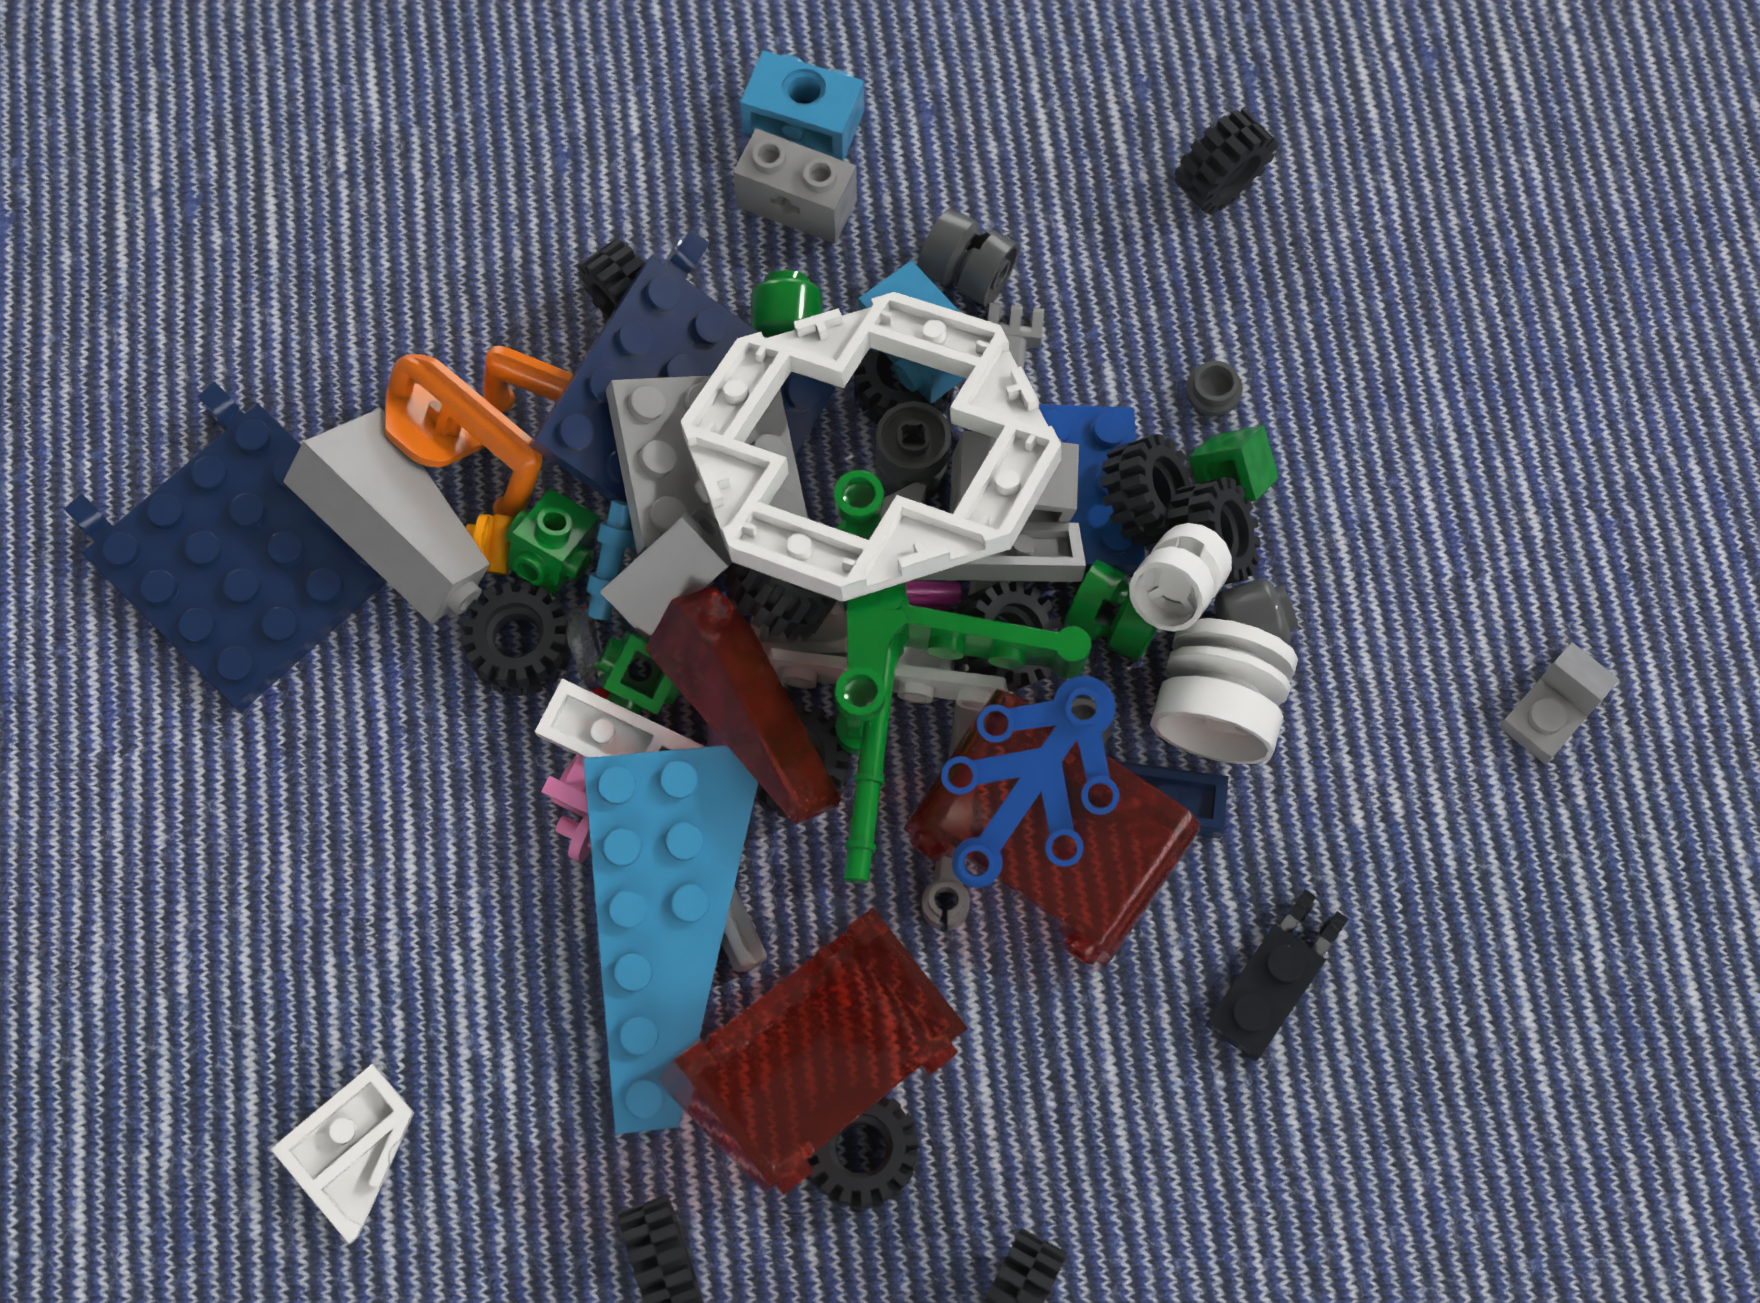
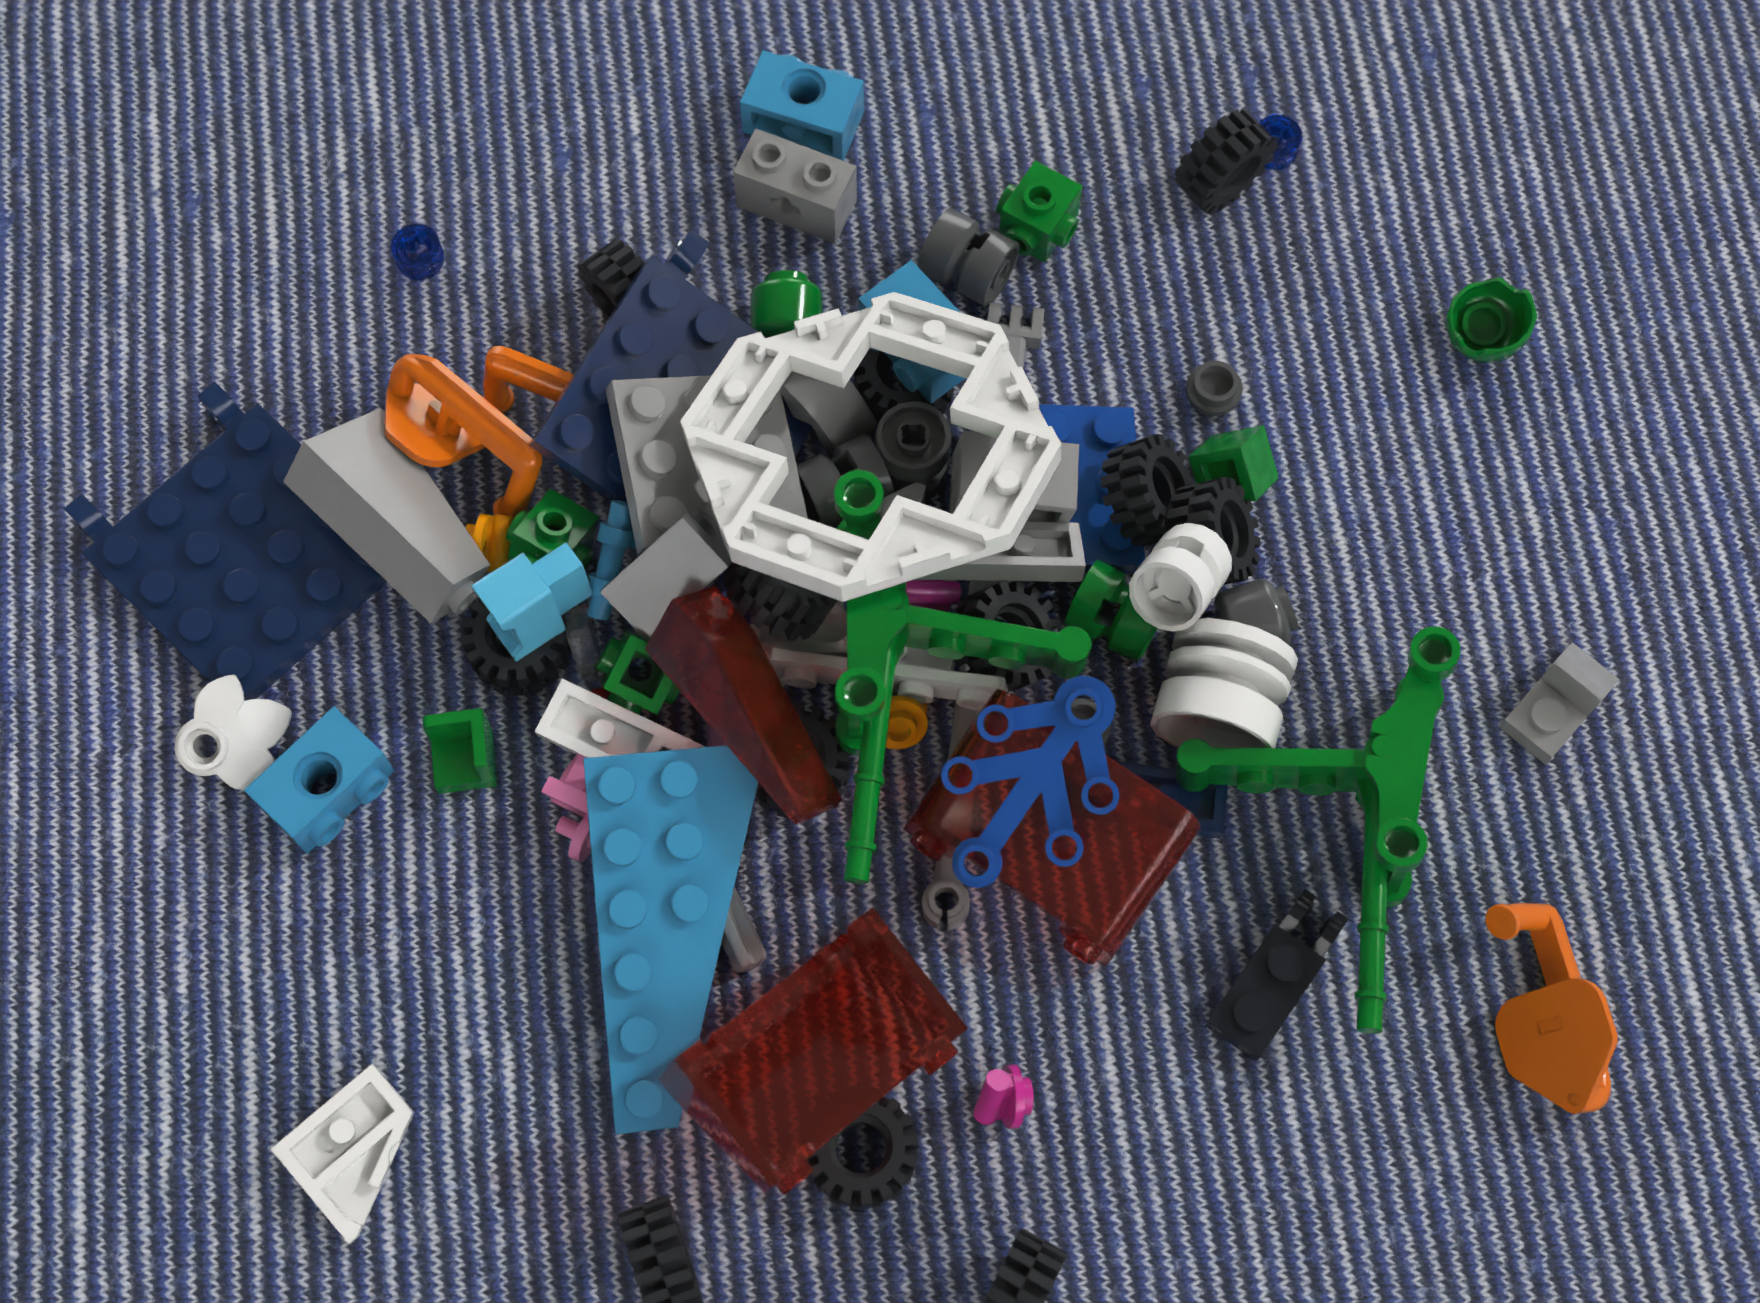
(241, 731): none -> white plate
(326, 748): none -> dark azure brick
(410, 239): none -> clear blue bush
(461, 750): none -> green panel
(530, 598): none -> medium azure piece
(821, 474): none -> dark grey wheel
(832, 411): none -> light grey slope
(906, 722): none -> light orange plate
(1004, 1097): none -> dark pink plate
(1040, 211): none -> green brick
(1287, 130): none -> clear blue bush
(1387, 787): none -> green piece
(1490, 320): none -> green hair
(1559, 1034): none -> orange piece

